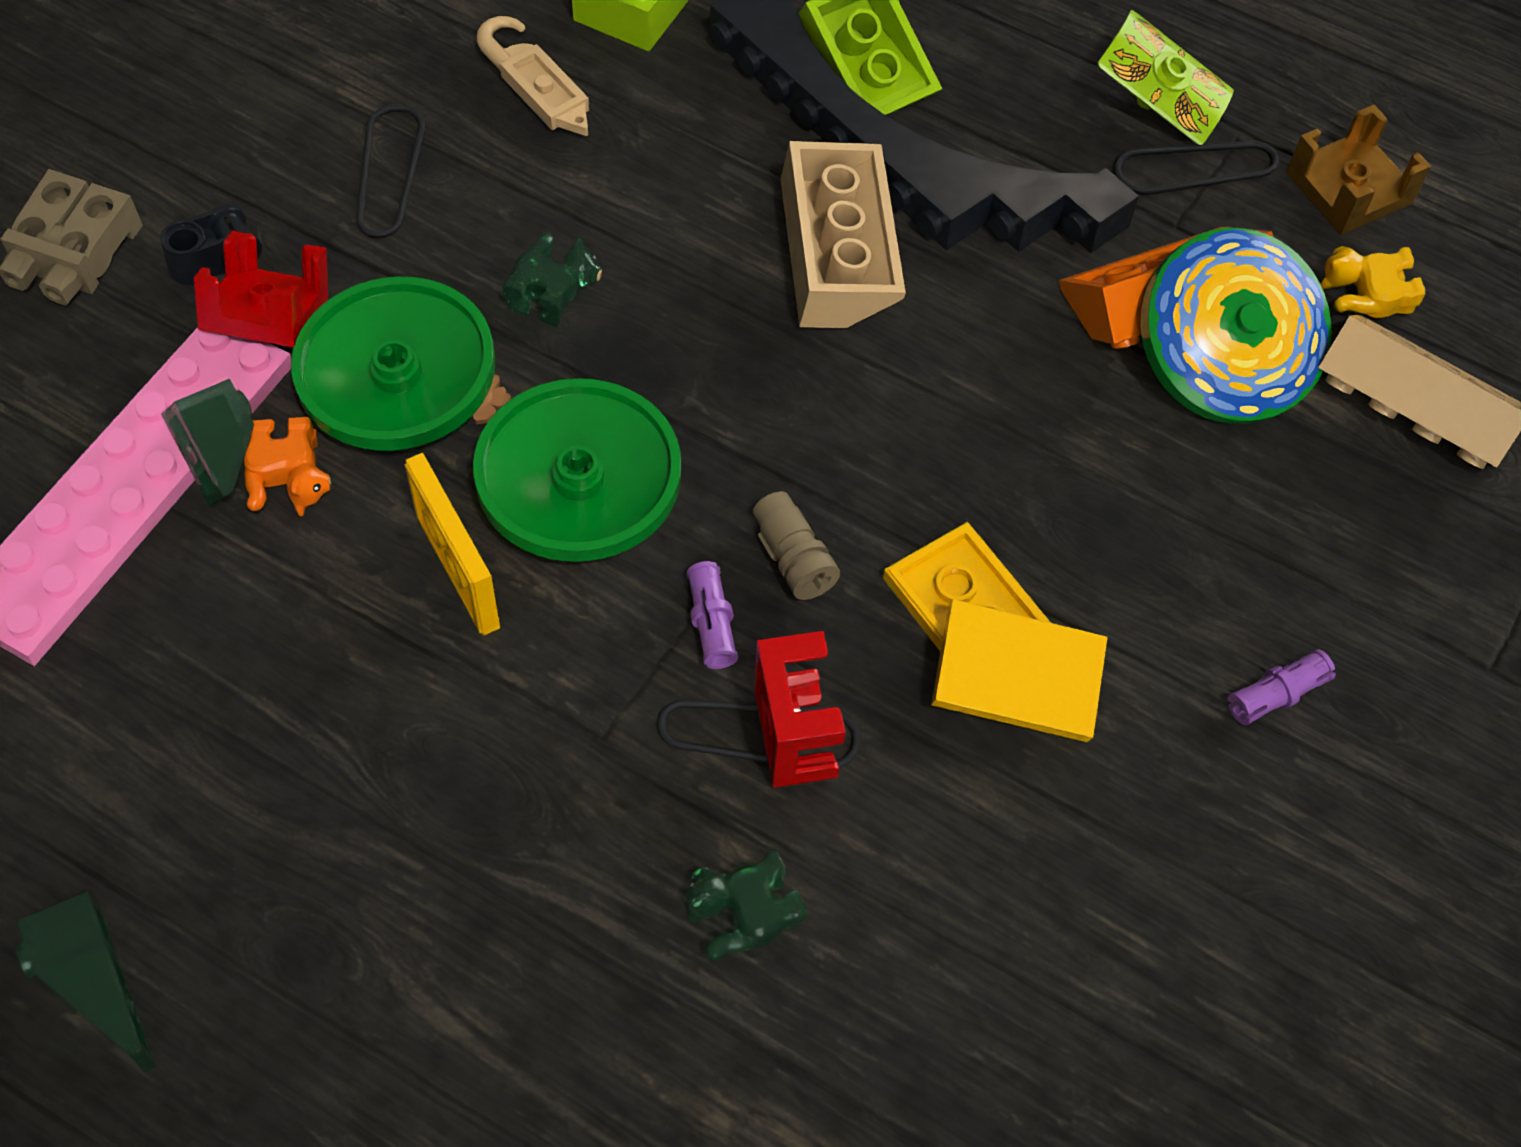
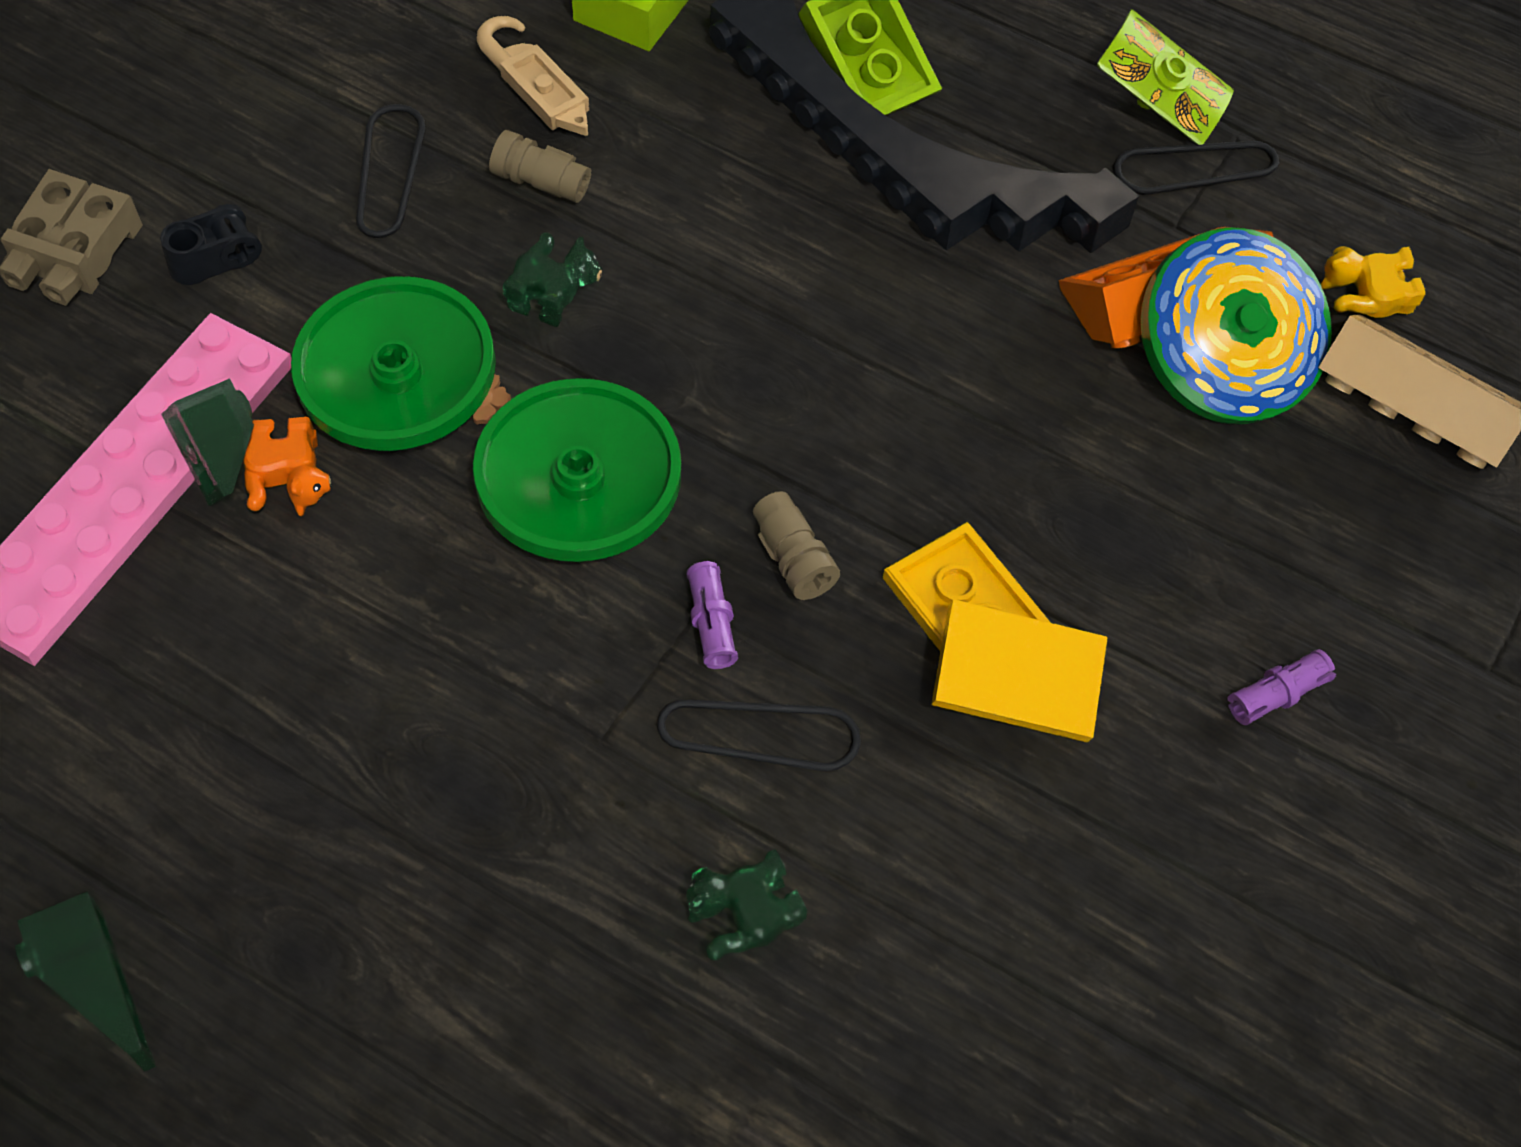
(258, 301): red panel -> none
(452, 545): yellow tile -> none
(543, 168): none -> dark tan axle
(778, 706): red panel -> none
(840, 232): tan slope -> none
(1353, 177): pearl gold panel -> none

